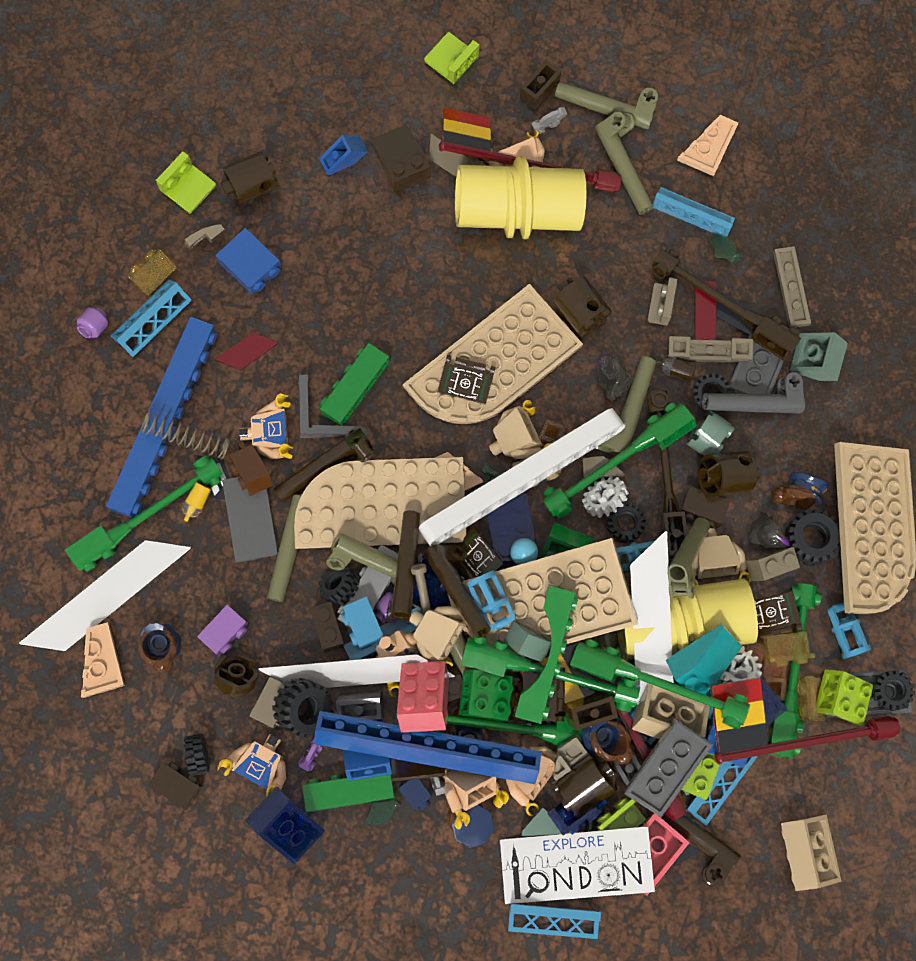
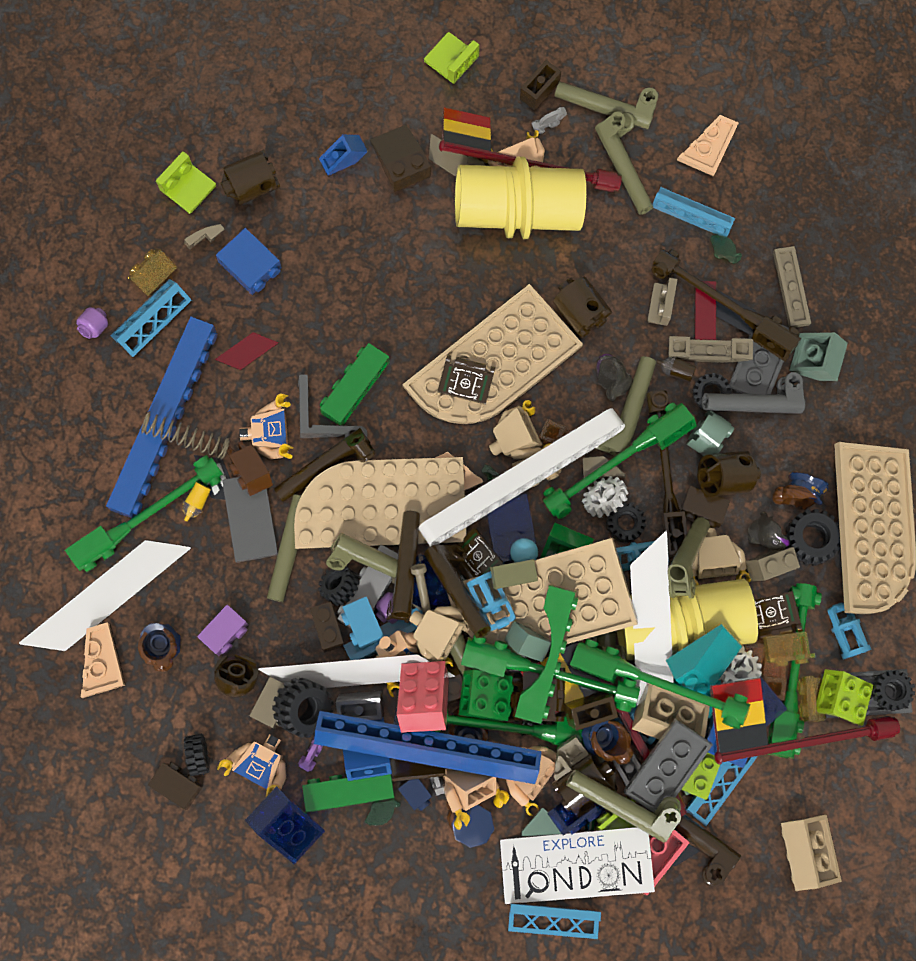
(514, 574): none -> olive tile
(657, 824): none -> olive axle

